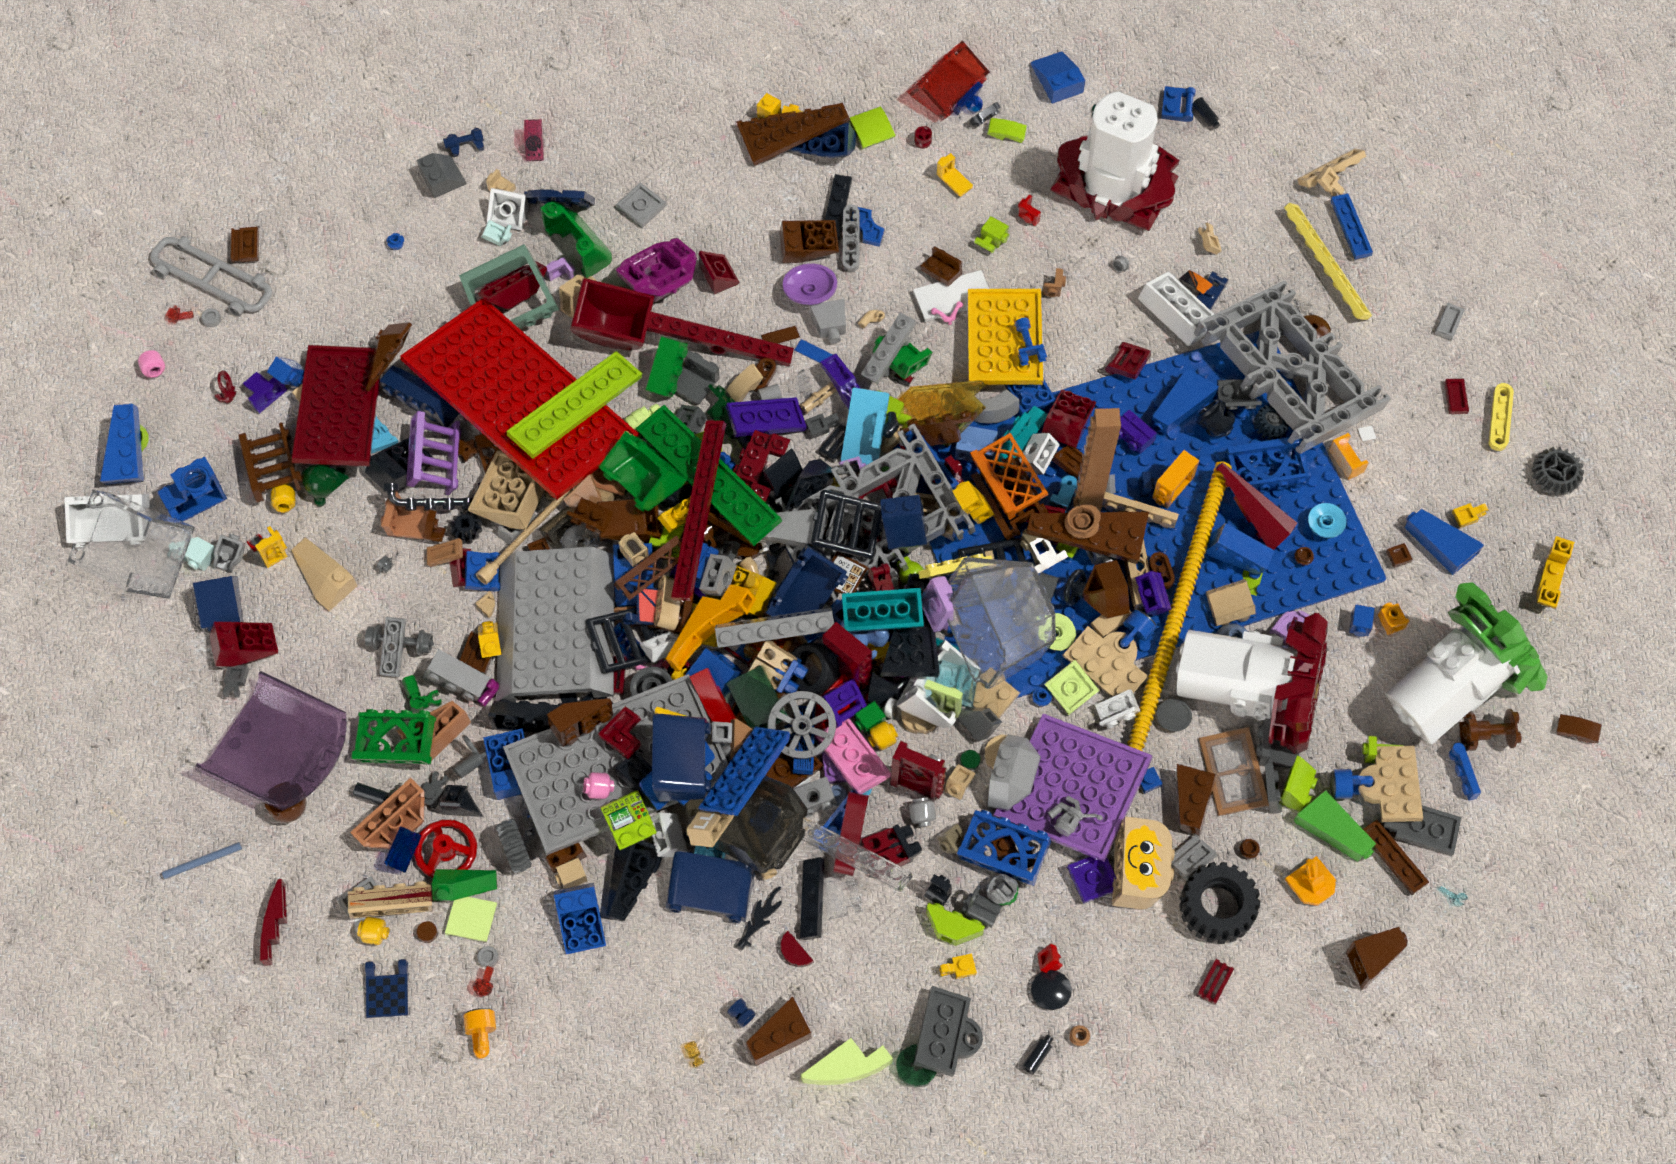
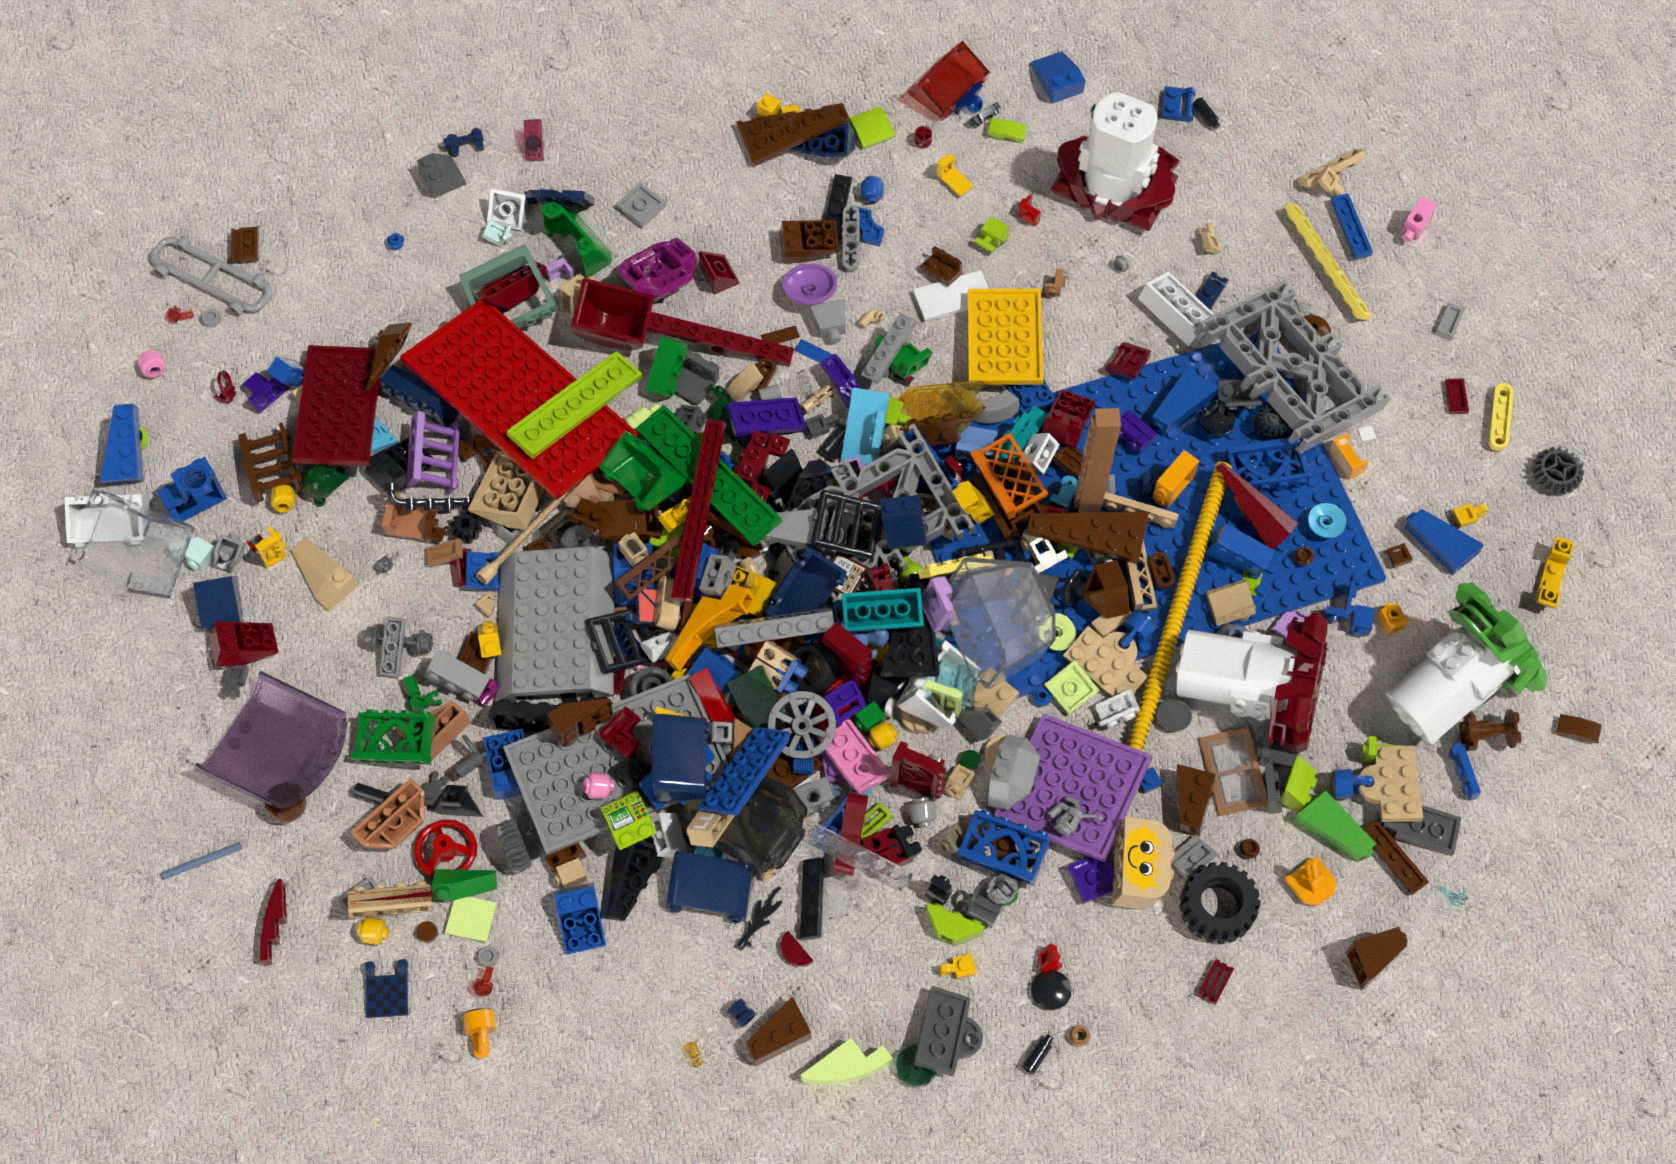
(402, 849): clear blue bracket -> none
(496, 181): tan bracket -> none
(872, 189): none -> blue head
(882, 823): none -> lime tile
(891, 426): black arm -> none
(949, 319): bright pink piece -> none
(1023, 325): blue bar -> none
(1083, 521): medium nougat piece -> none
(1153, 593): dark purple brick -> none
(1196, 281): sticker -> none
(1335, 614): none -> blue bracket
(1419, 219): none -> bright pink torso

